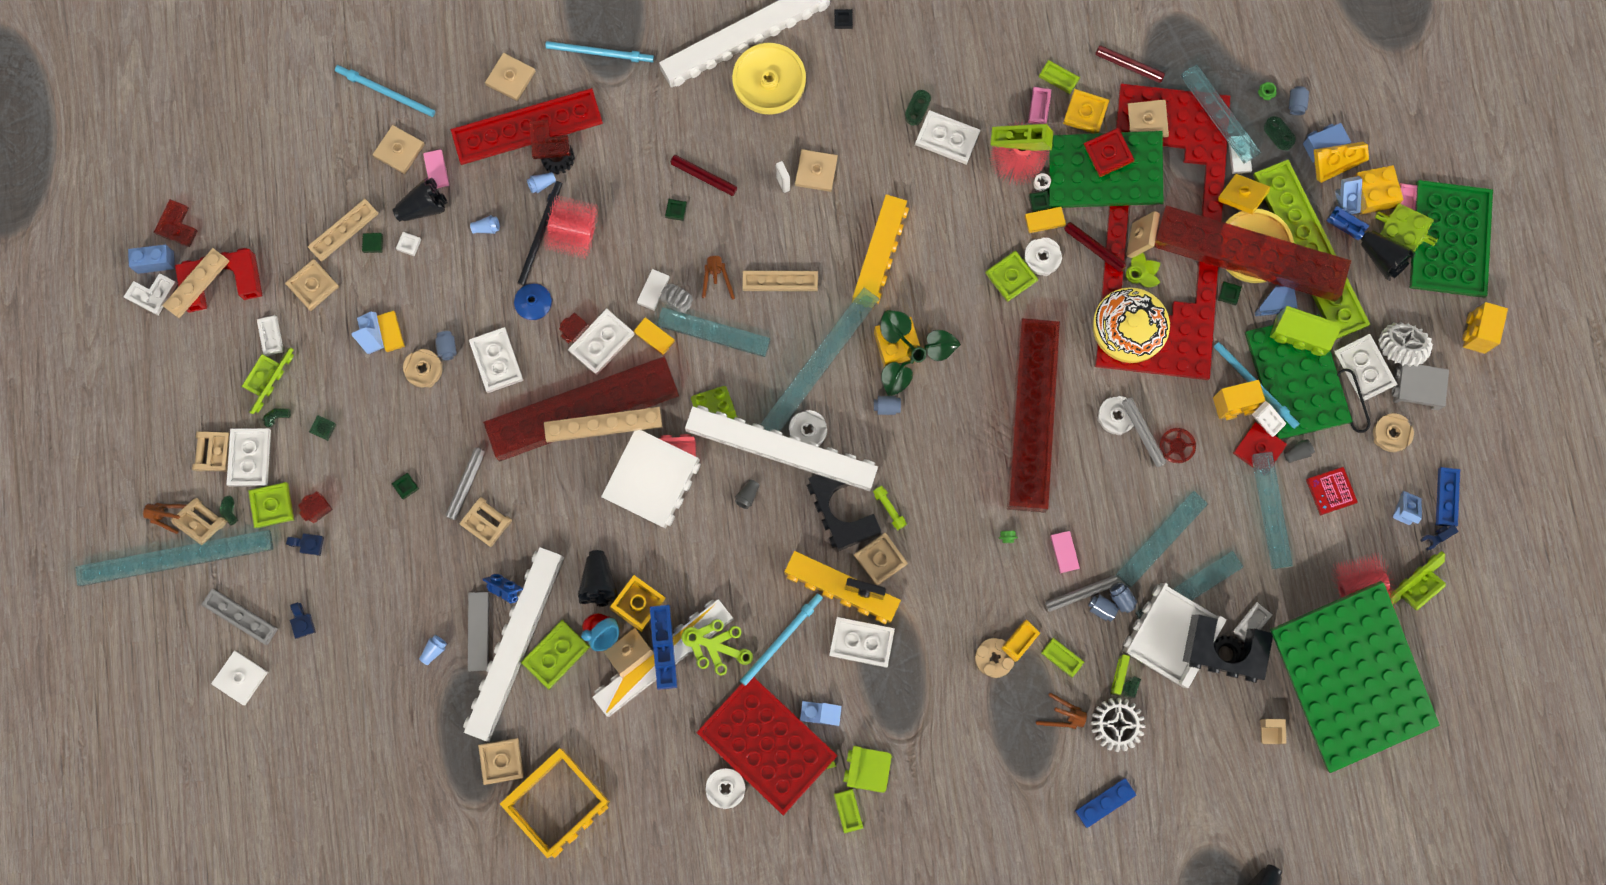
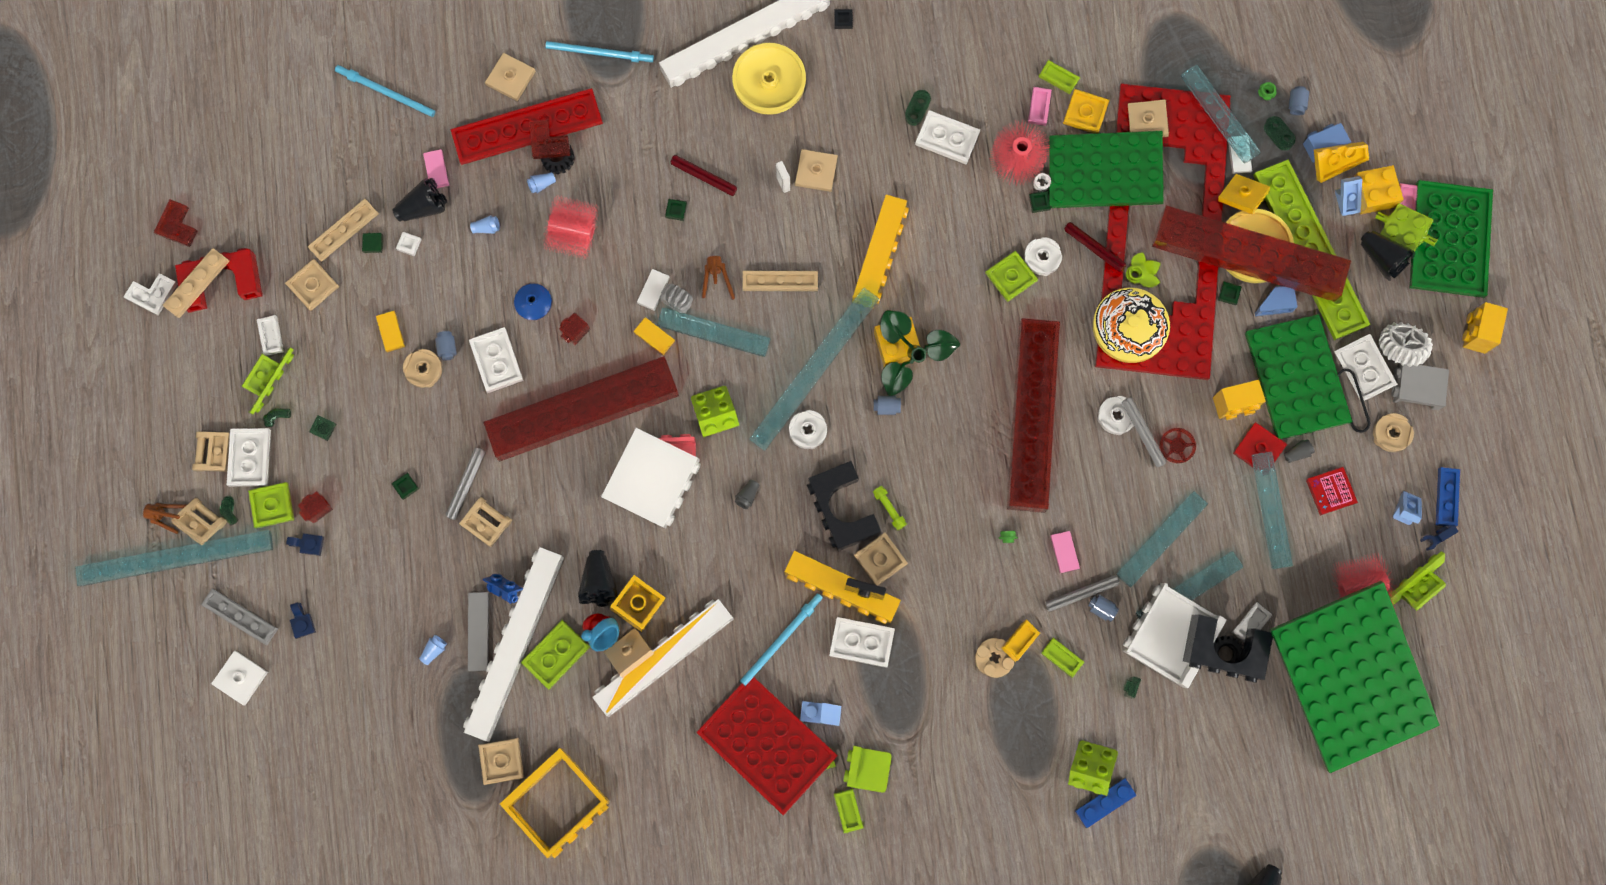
(151, 259): medium blue brick -> none
(369, 333): light blue slope -> none
(398, 149): tan plate -> none
(539, 234): black bar -> none
(601, 342): white plate -> none
(603, 424): tan plate -> none
(663, 647): blue slope -> none
(714, 645): lime plant -> none
(714, 788): white plate -> none
(781, 448): white brick -> none
(1024, 137): lime slope -> none
(1045, 220): yellow tile -> none
(1075, 716): dark orange plant -> none
(1093, 767): none -> lime bracket
(1108, 152): red plate -> none
(1118, 715): white gear -> none
(1120, 674): lime tile -> none
(1123, 598): sand blue brick -> none
(1130, 64): dark red axle -> none
(1143, 234): tan plate -> none
(1269, 419): white plate -> none
(1273, 731): tan panel -> none
(1283, 411): medium azure bar -> none
(1305, 331): lime slope -> none
(1347, 223): blue hinge -> none

